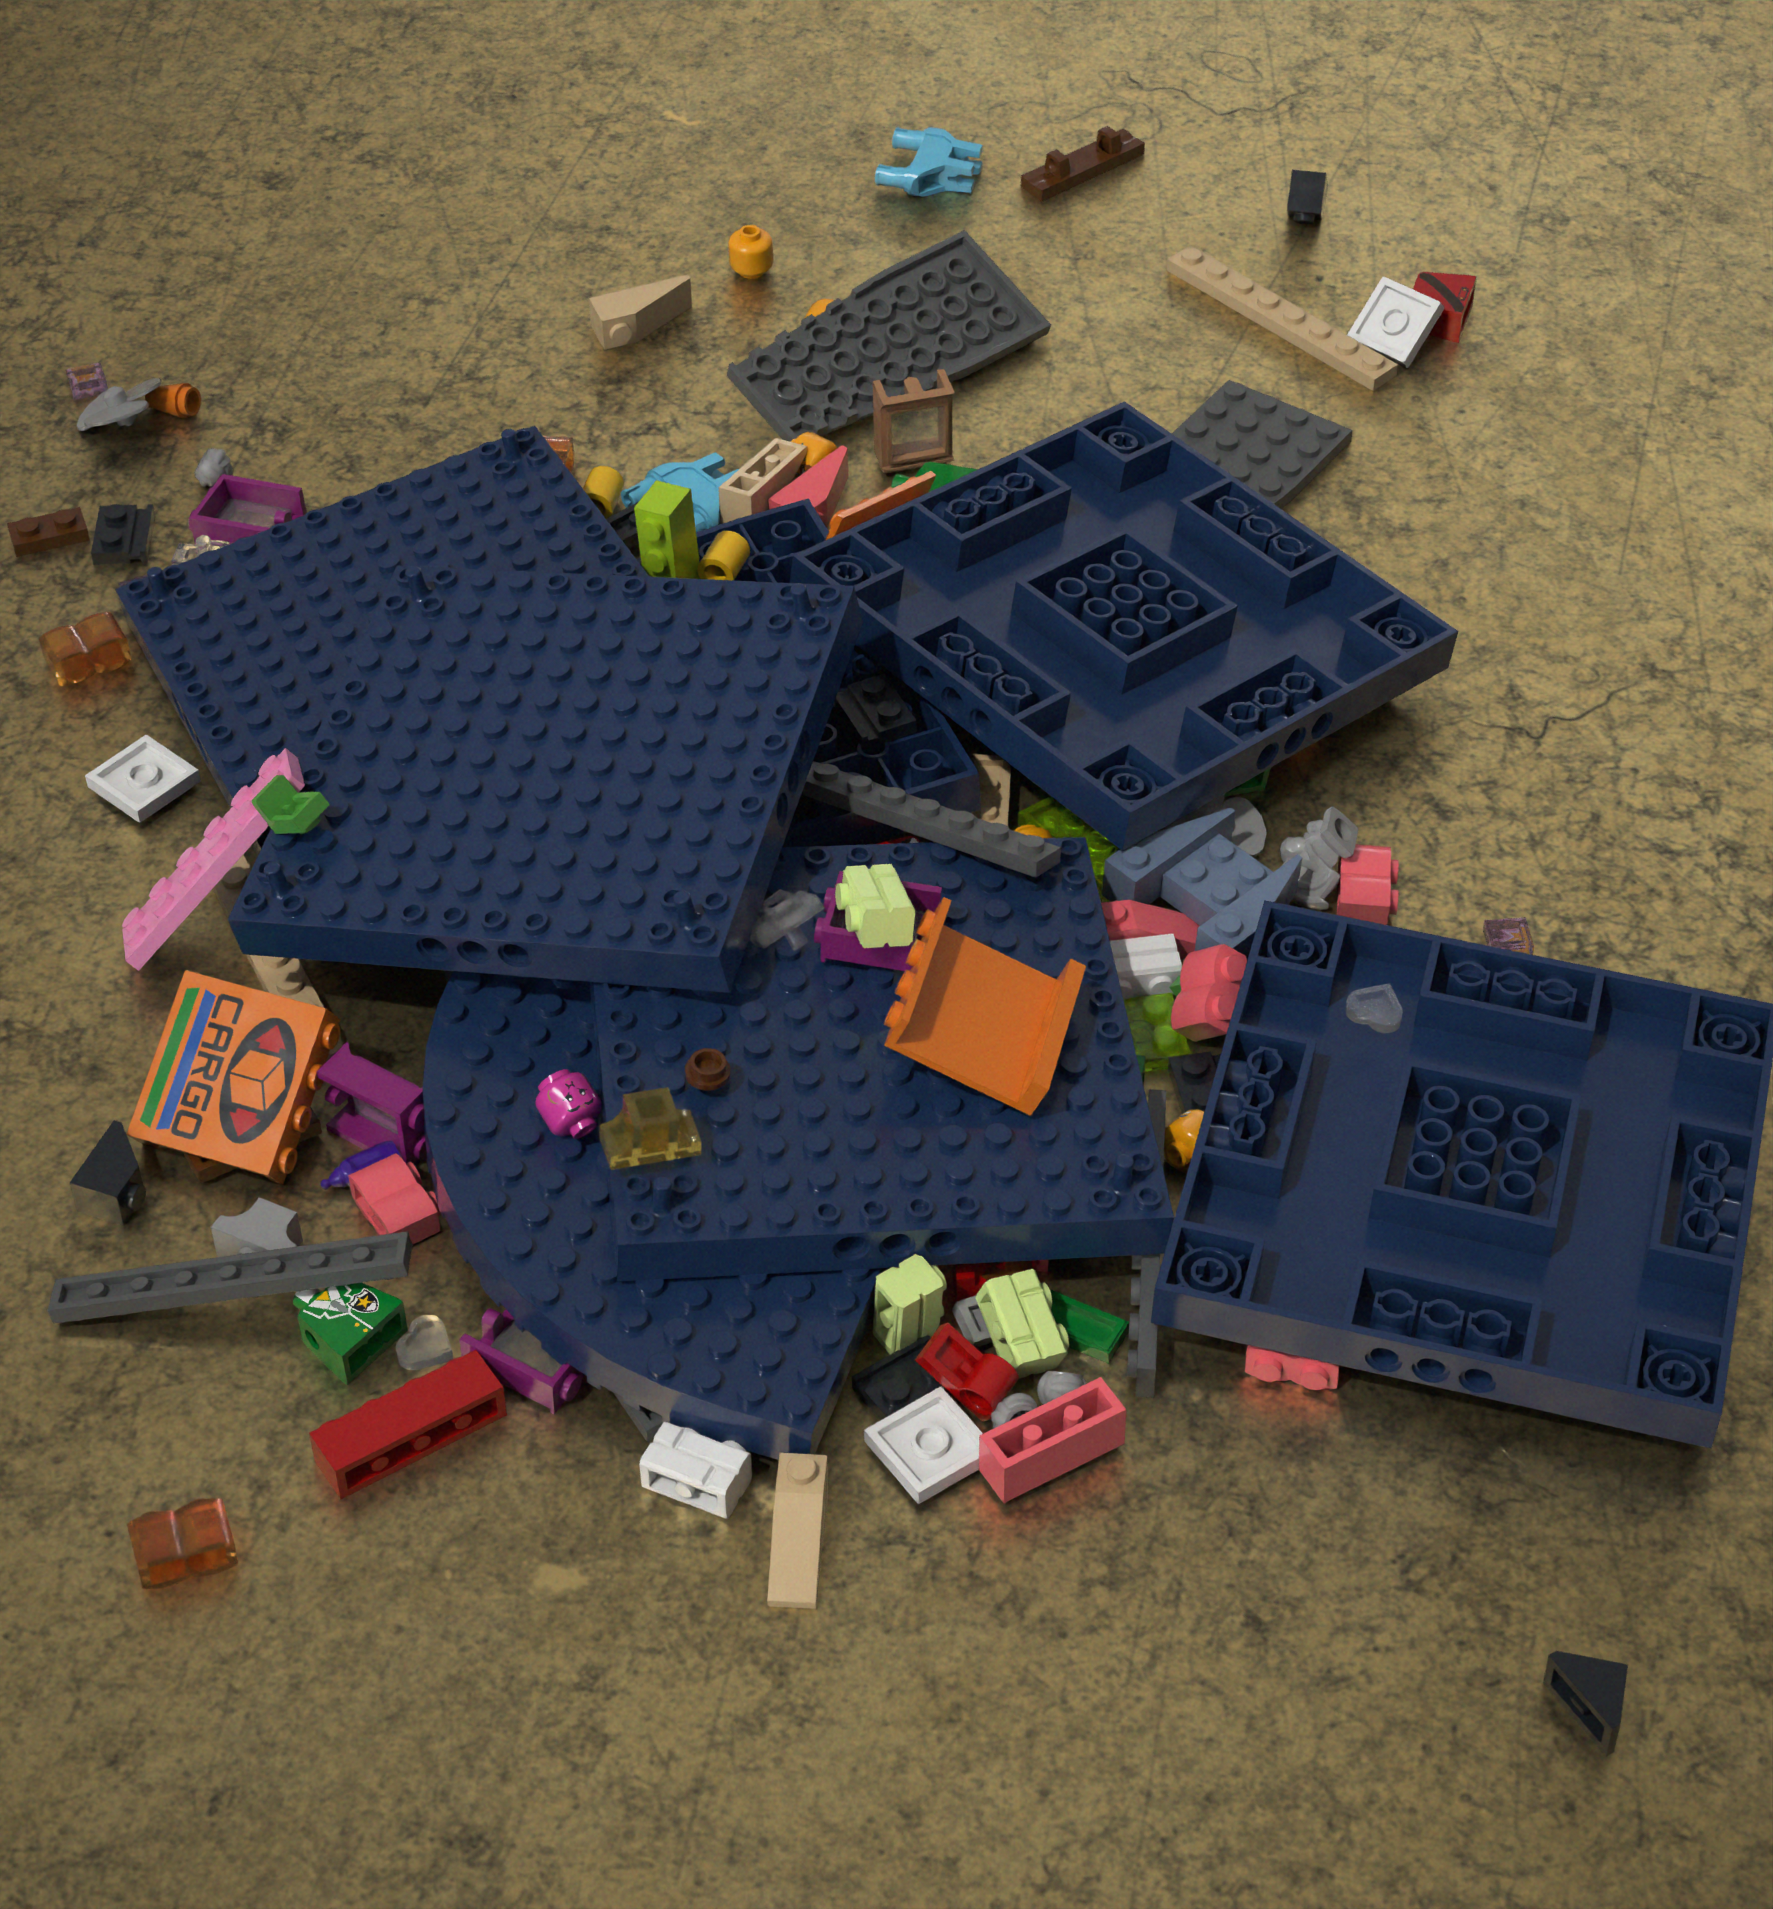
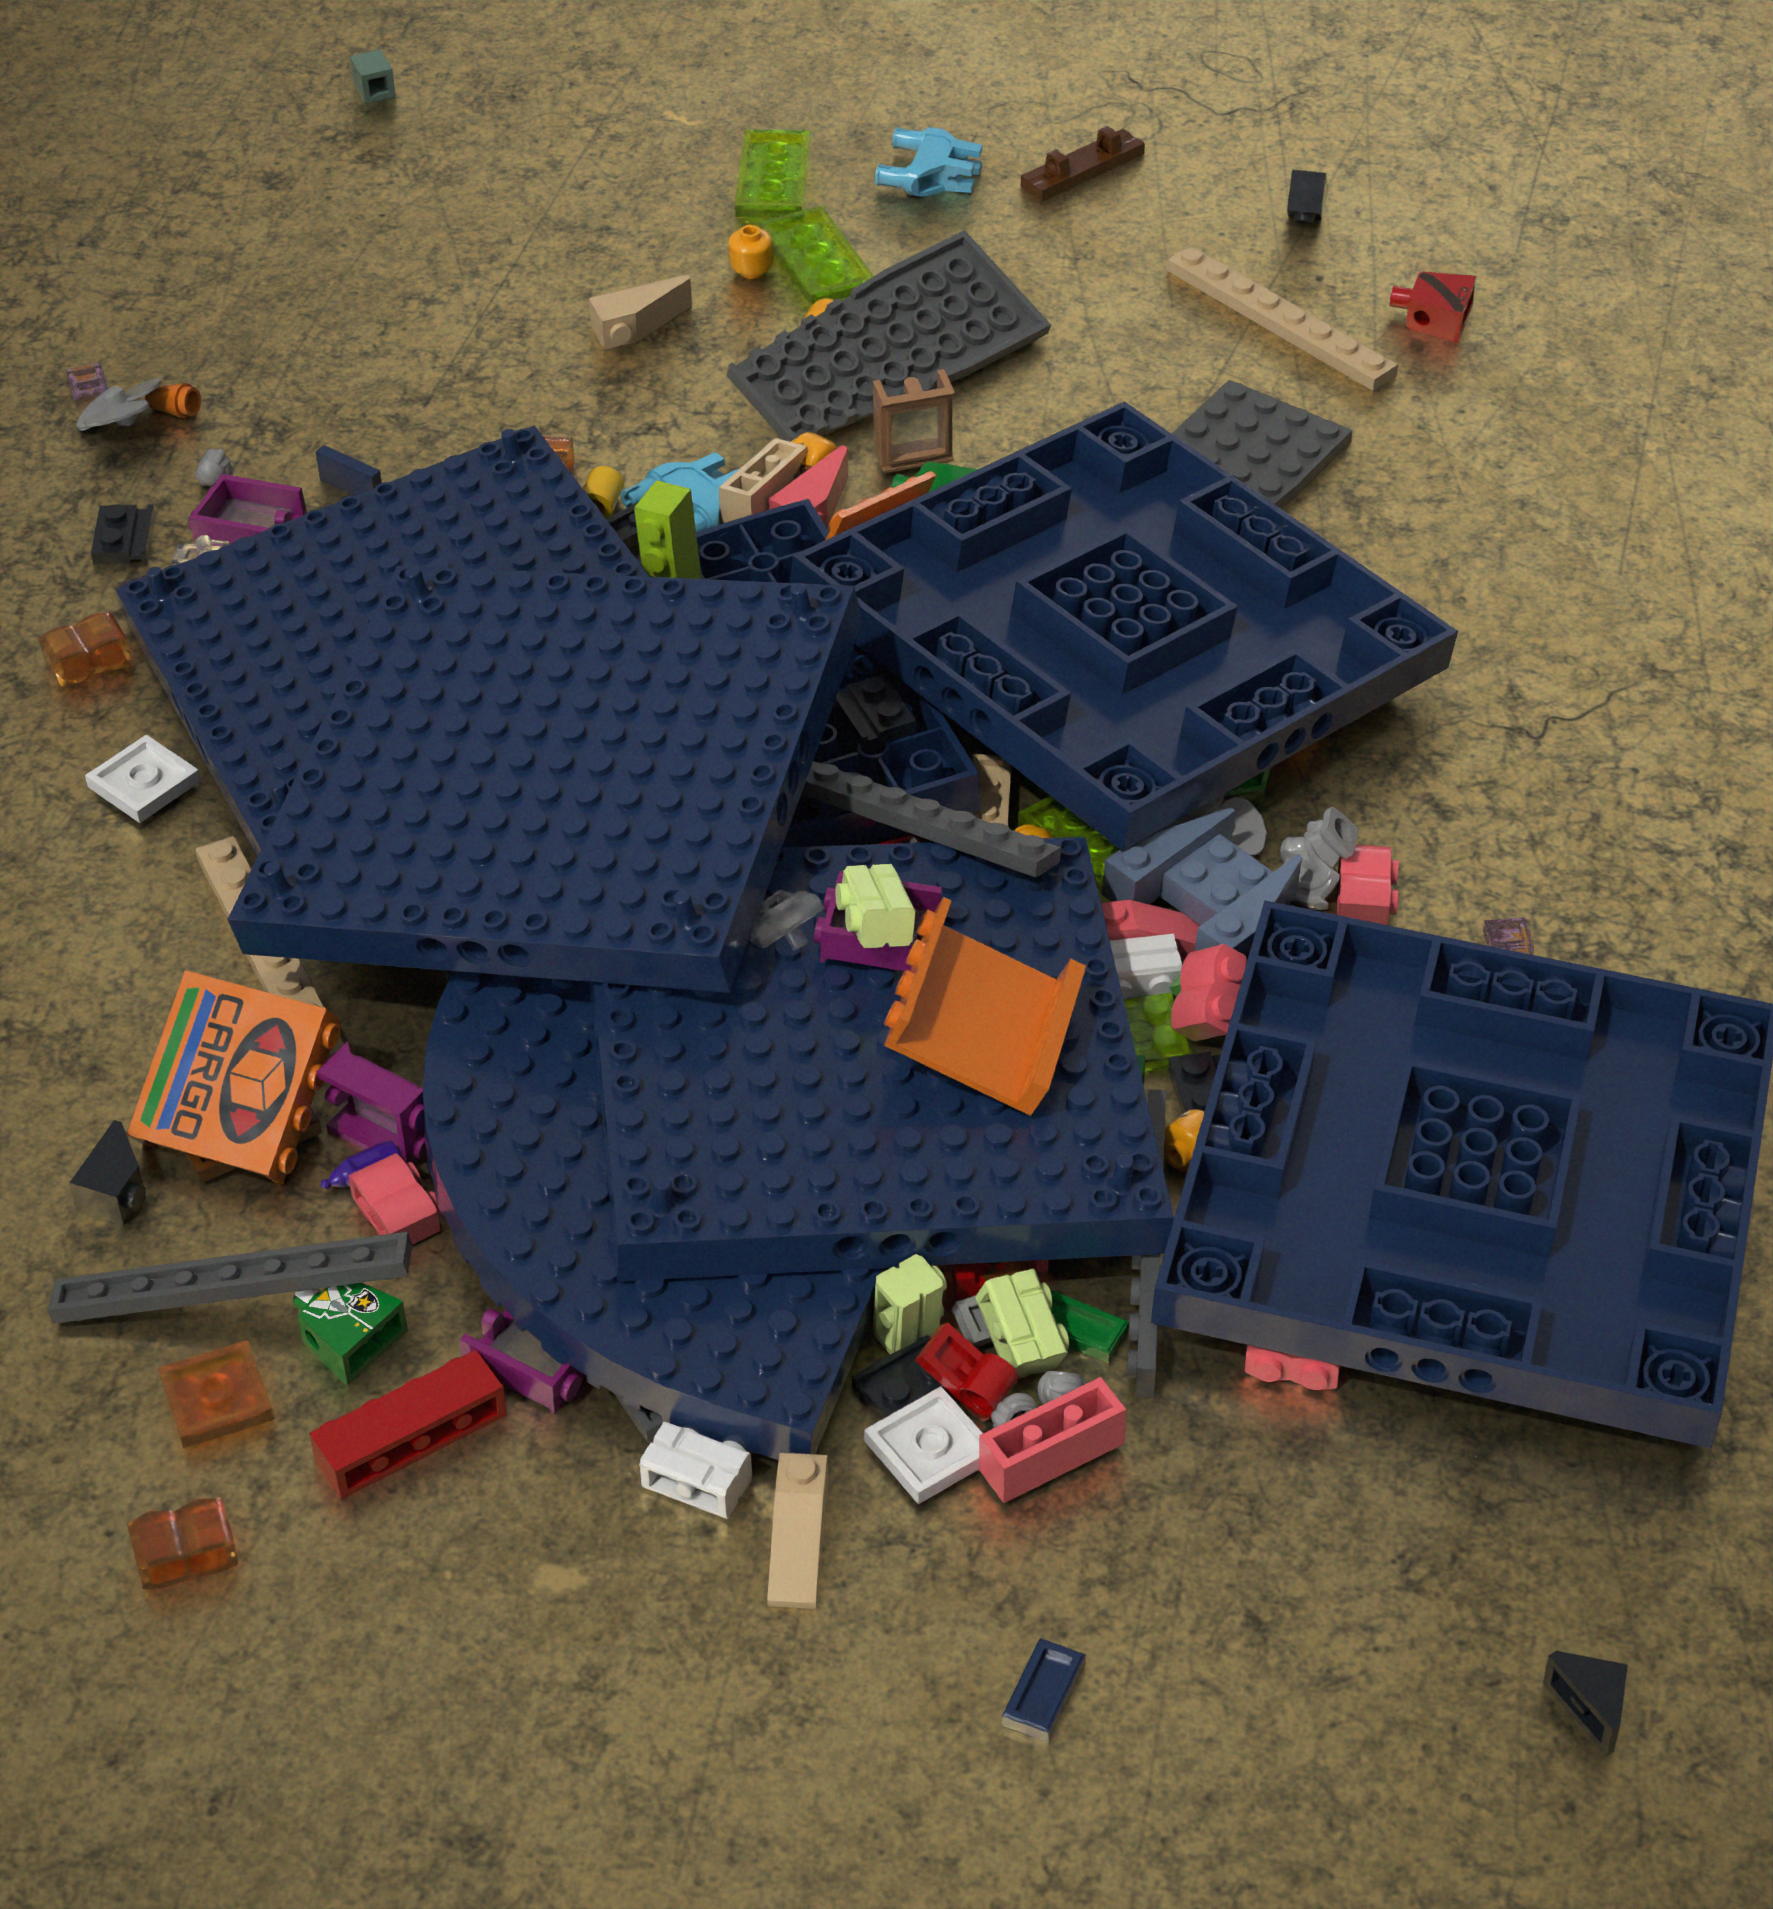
(48, 531): reddish brown plate -> none
(203, 866): bright pink plate -> none
(215, 1394): none -> clear orange plate
(259, 1229): light grey brick -> none
(288, 810): bright green bracket -> none
(346, 472): none -> dark blue tile
(372, 76): none -> sand green brick
(424, 1344): clear tile -> none
(568, 1104): dark pink head -> none
(649, 1131): clear yellow brick -> none
(707, 1069): reddish brown plate -> none
(724, 557): yellow brick -> none
(772, 173): none -> clear neon green plate
(816, 254): none -> clear neon green plate
(1043, 1690): none -> dark blue tile
(1375, 1007): clear tile -> none
(1396, 321): white plate -> none

